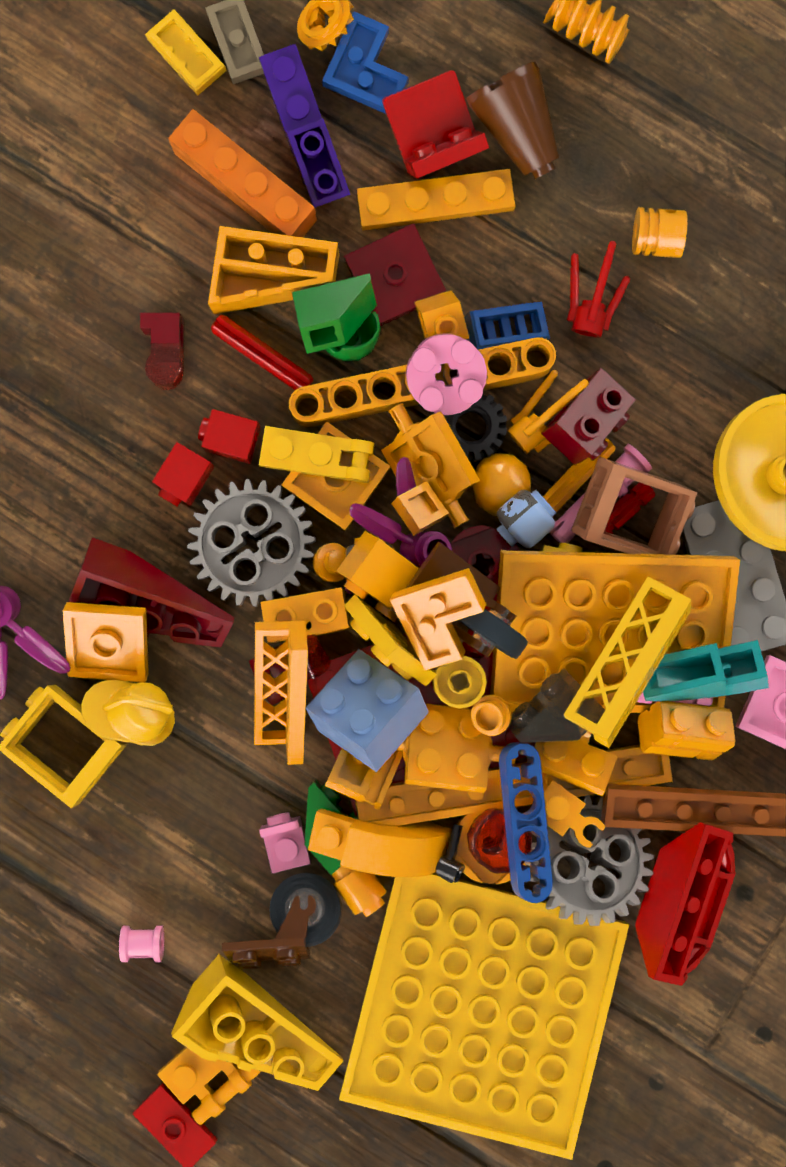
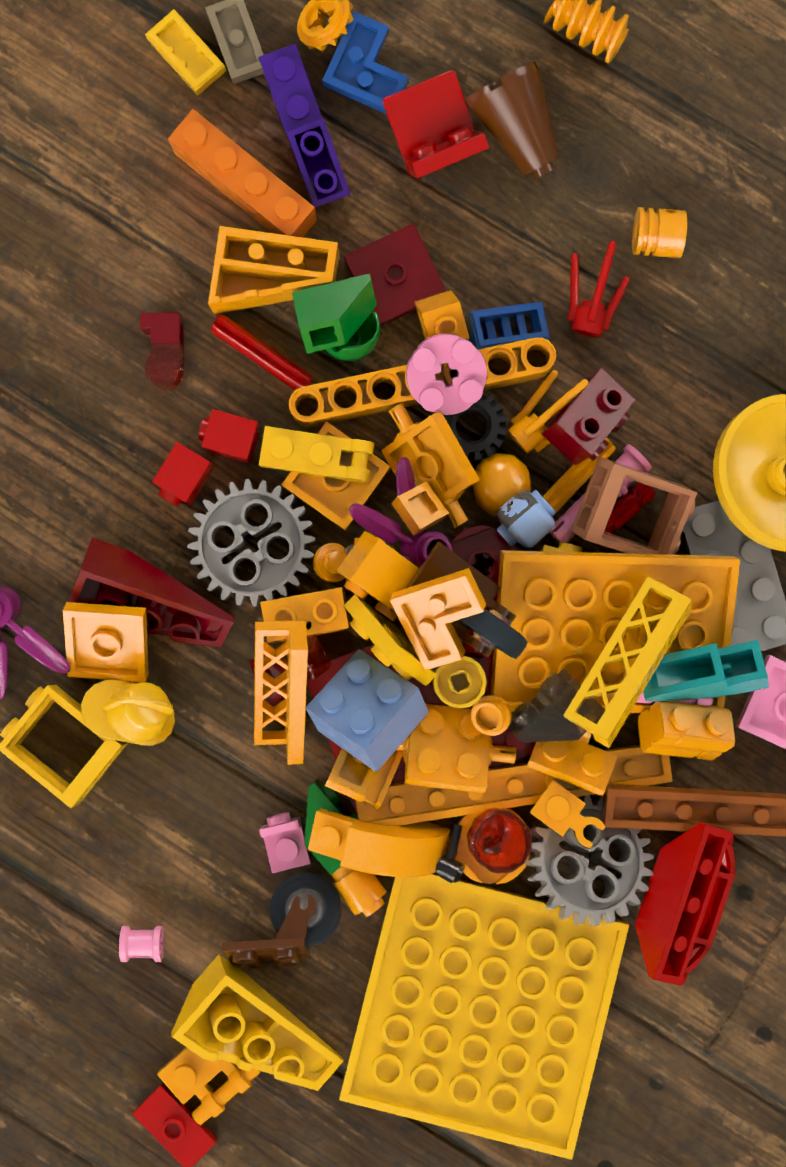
(436, 199): light orange plate -> none
(532, 820): blue beam -> none

